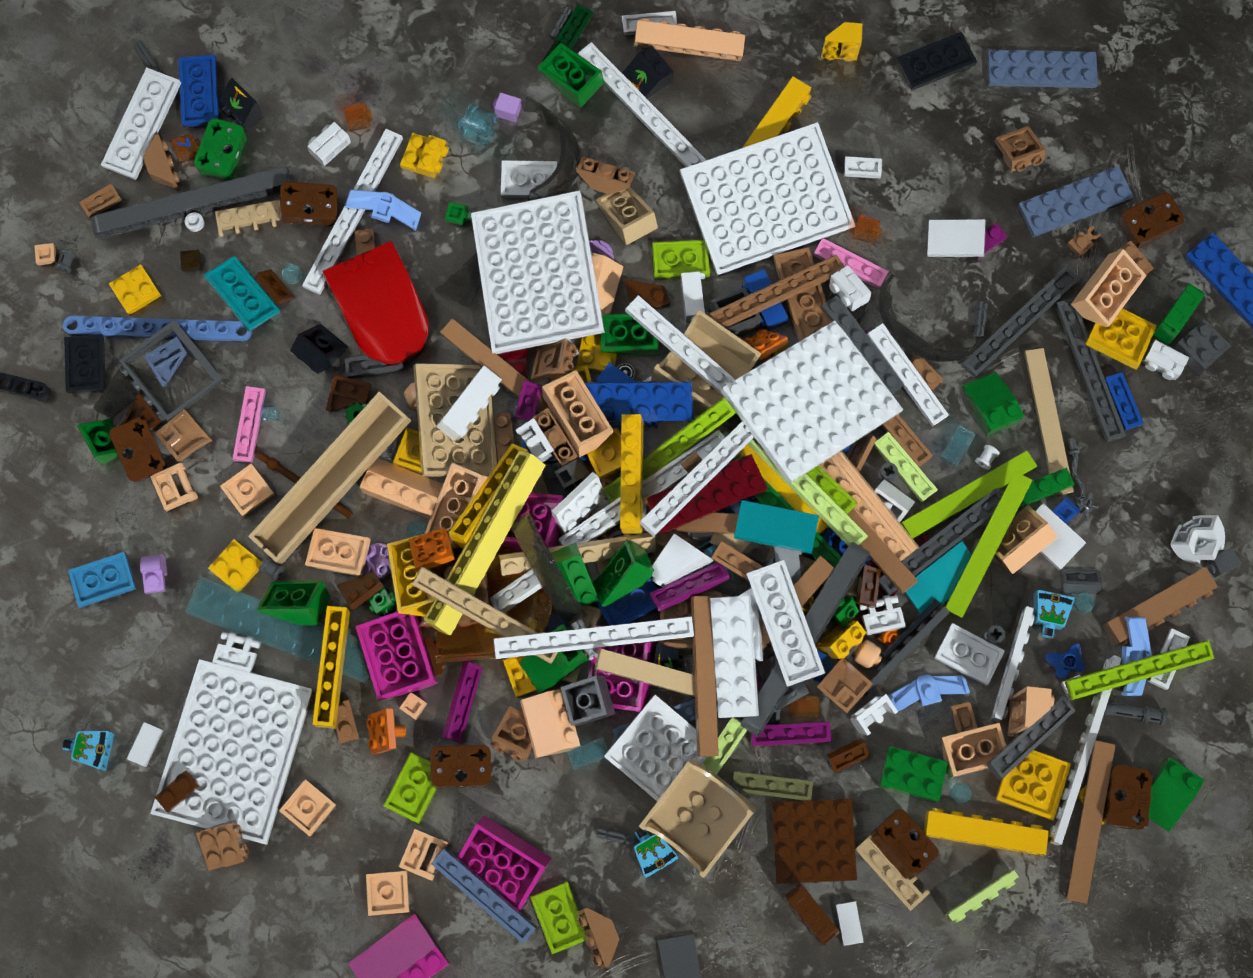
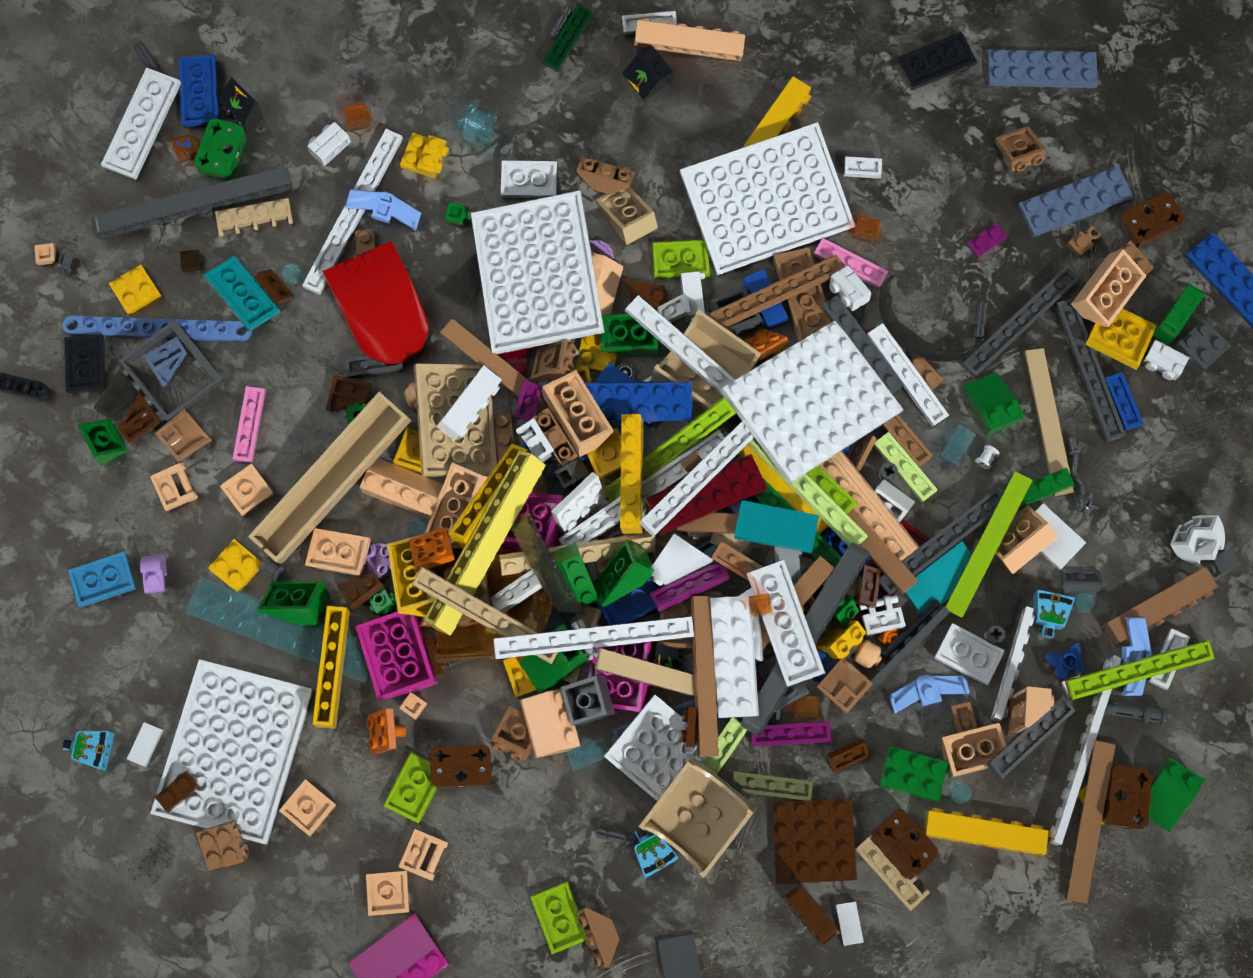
(100, 201): medium nougat plate -> none
(144, 447): reddish brown axle -> none
(160, 164): medium nougat slope -> none
(194, 222): white tile -> none
(234, 657): white plate -> none
(270, 414): clear light blue tile -> none
(273, 464): reddish brown bar -> none
(309, 198): reddish brown axle -> none
(318, 348): black slope -> none
(346, 723): medium nougat plate -> none
(462, 702): magenta plate -> none
(484, 895): sand blue plate -> none
(504, 861): dark pink slope -> none
(507, 107): lavender brick -> none
(565, 172): clear smoke windscreen -> none
(571, 74): green slope -> none
(642, 108): white plate -> none
(675, 308): none -> white plate
(689, 718): none -> reddish brown plate
(761, 605): none -> clear orange brick
(843, 42): yellow slope -> none
(872, 712): white window -> none
(956, 238): white tile -> none
(968, 495): lime tile -> none
(989, 892): yellowish green plate -> none
(1035, 785): yellow plate -> none
(1066, 510): blue plate -> none

